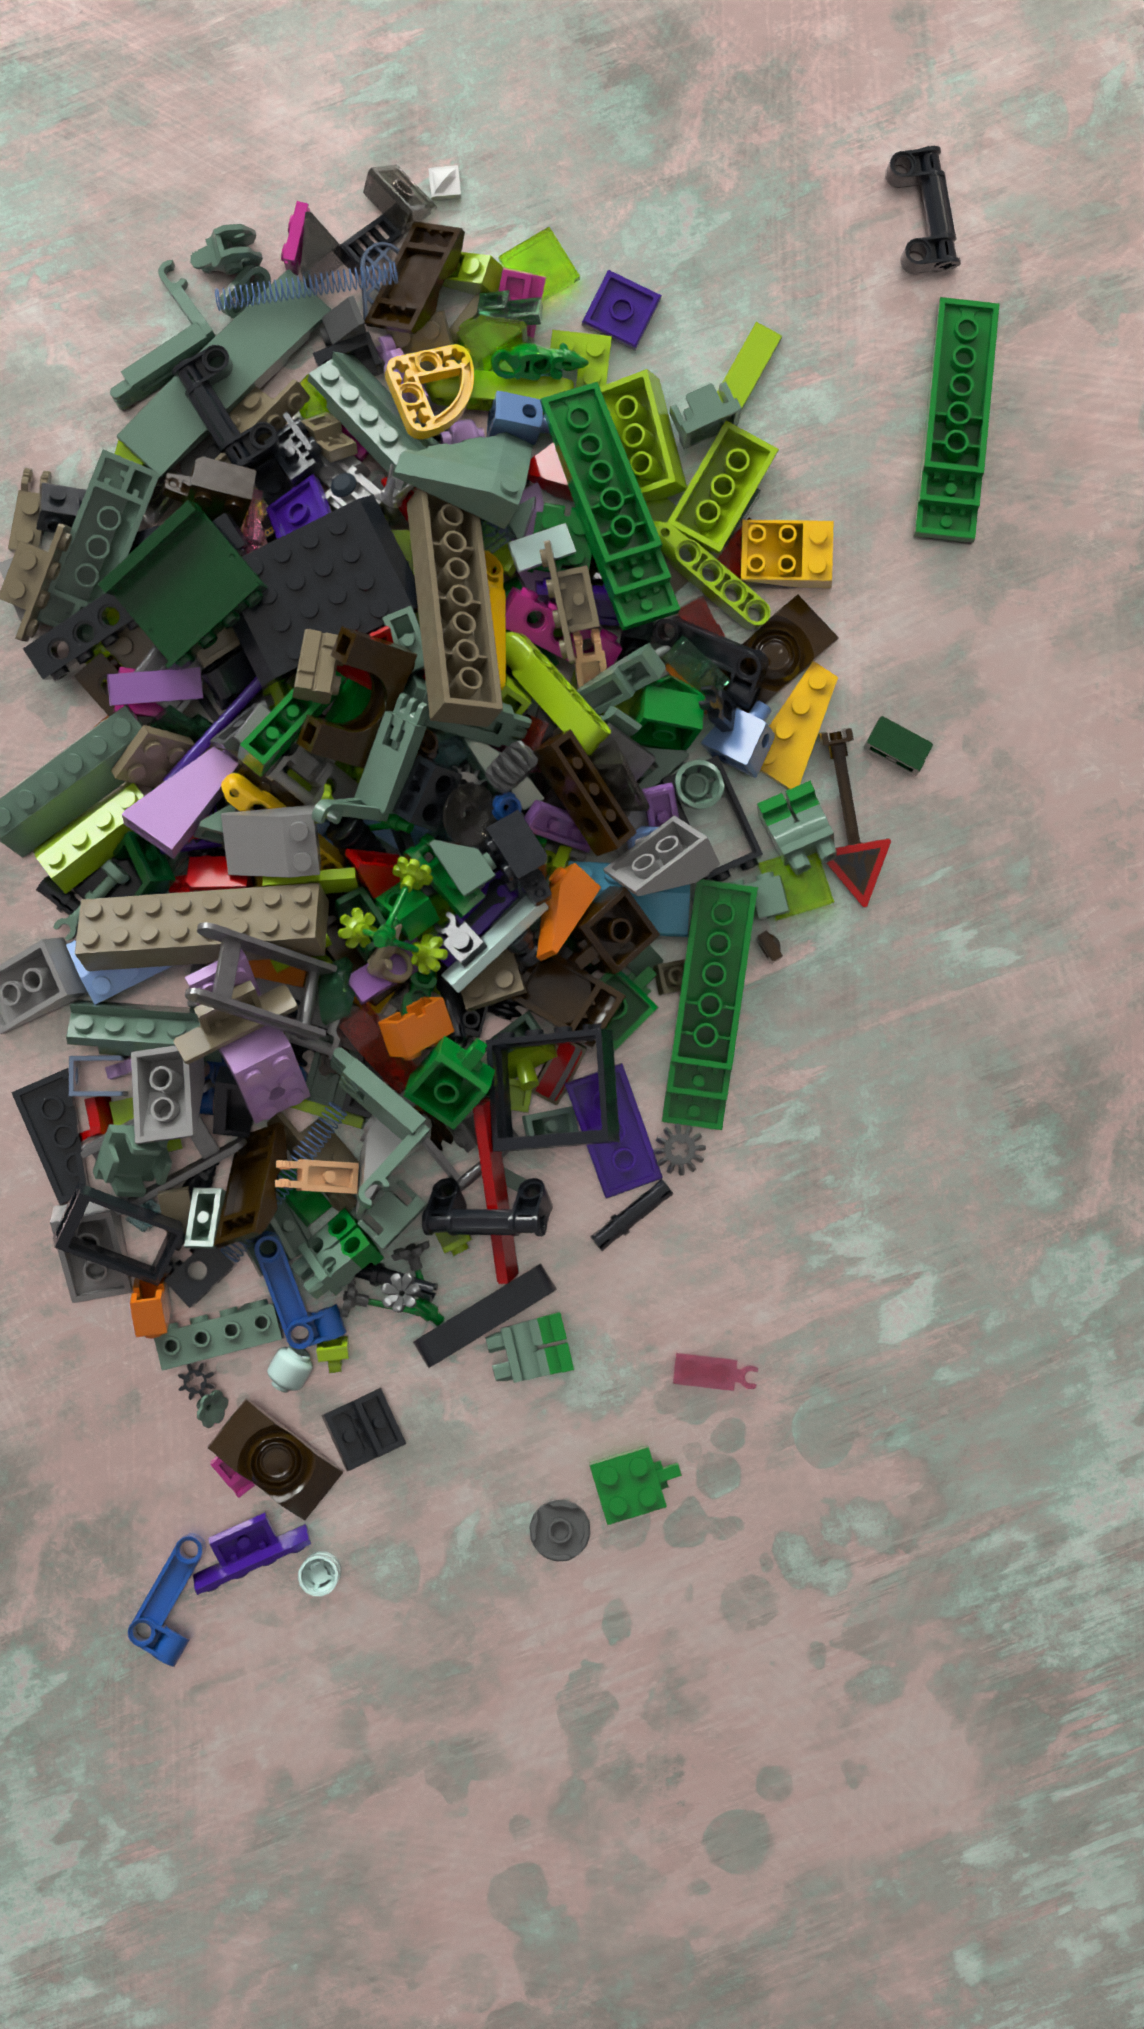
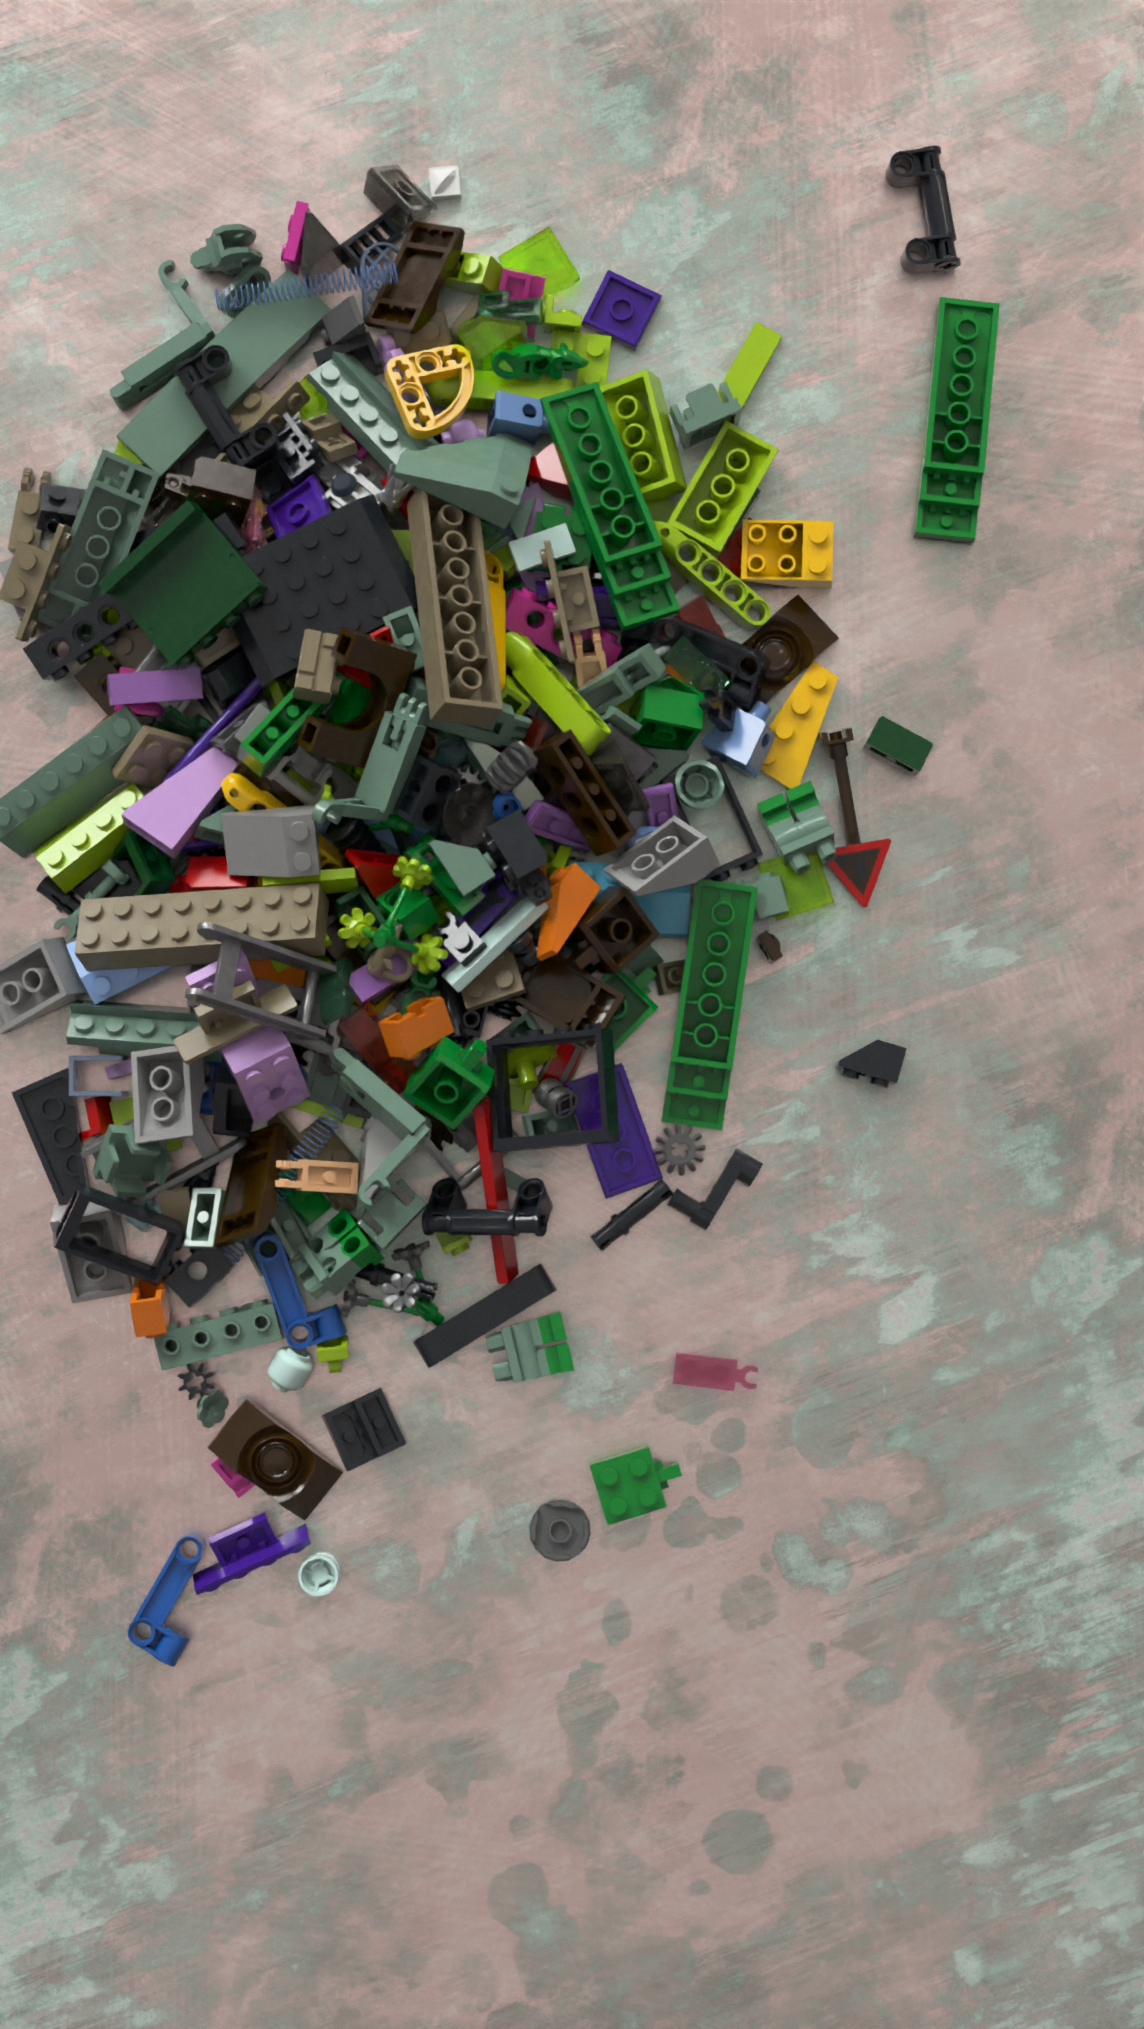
(560, 1101): none -> flat silver wheel
(562, 320): none -> lime bracket
(739, 1167): none -> black beam
(876, 1061): none -> black slope

